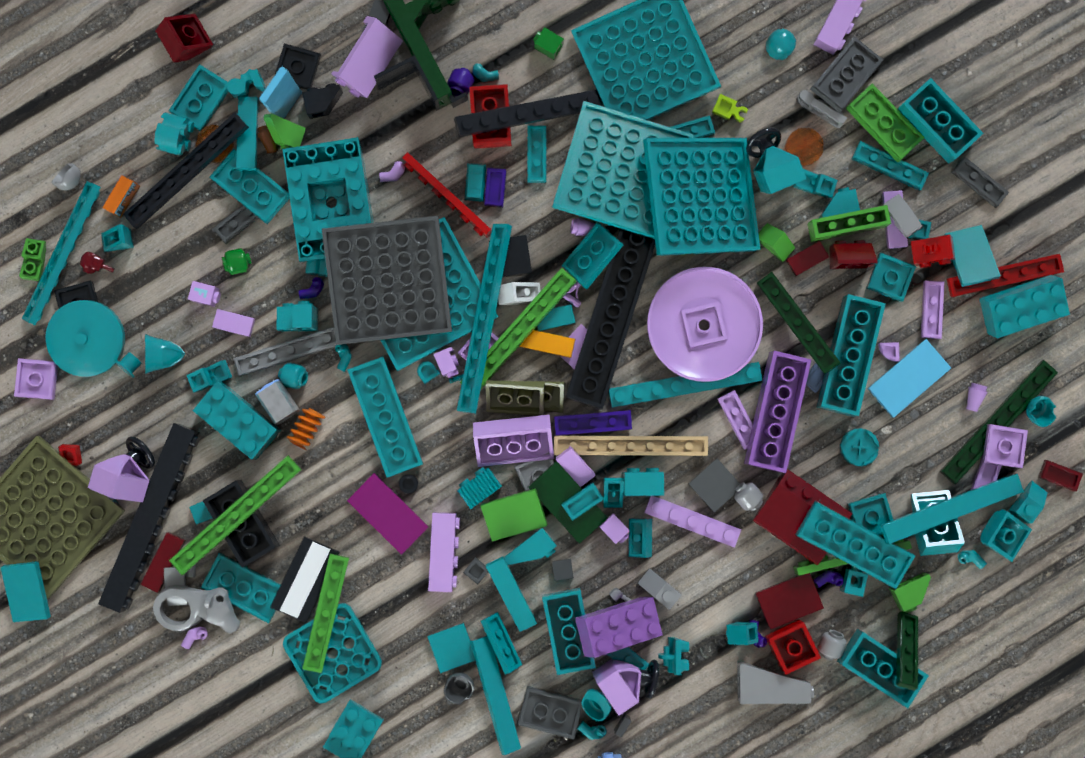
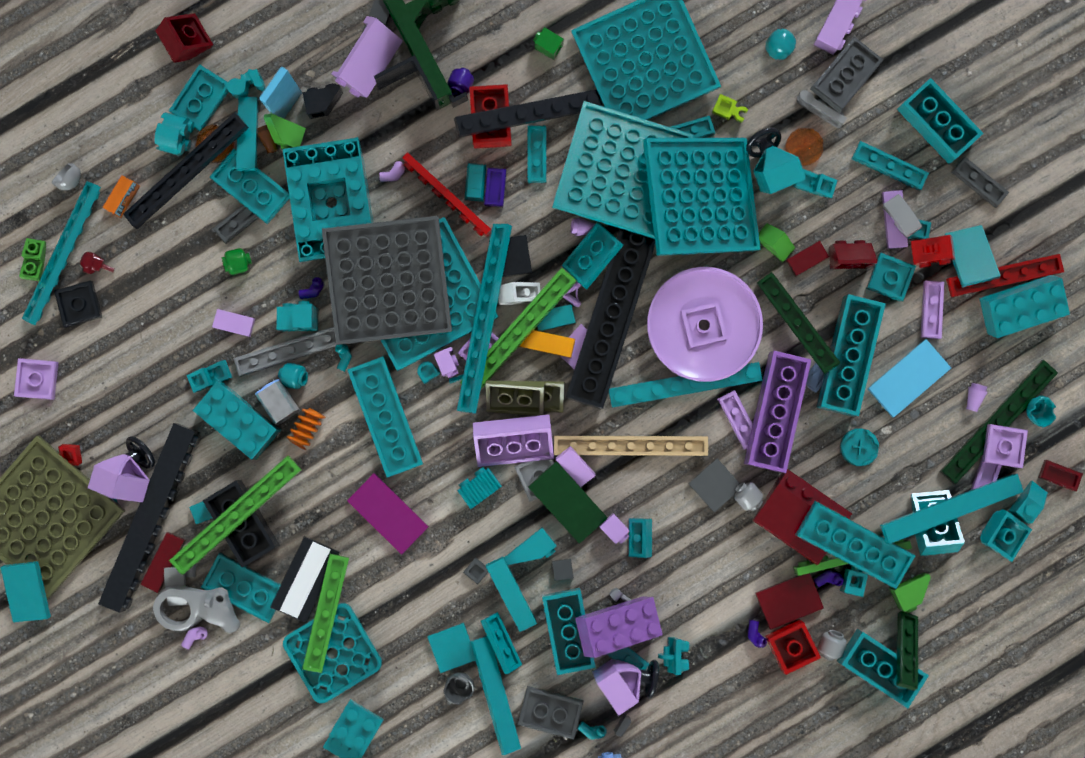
(85, 338): teal dish -> none
(117, 238): teal slope -> none
(129, 364): teal piece -> none
(161, 353): teal helmet -> none
(204, 294): lavender brick -> none
(300, 64): black tile -> none
(316, 267): teal leg -> none
(408, 483): black tile -> none
(443, 552): lavender brick -> none
(483, 75): teal arm -> none
(514, 514): bright green tile -> none
(582, 501): teal tile -> none
(593, 422): dark purple plate -> none
(596, 705): teal cap -> none
(613, 492): teal slope -> none
(643, 483): teal brick -> none
(659, 589): light grey slope -> none
(692, 521): lavender plate -> none
(742, 633): teal brick -> none
(767, 686): light grey slope -> none
(842, 202): teal slope -> none
(849, 223): bright green brick -> none
(871, 512): teal tile -> none
(884, 122): bright green tile -> none
(890, 351): lavender tile -> none
(971, 556): teal arm -> none

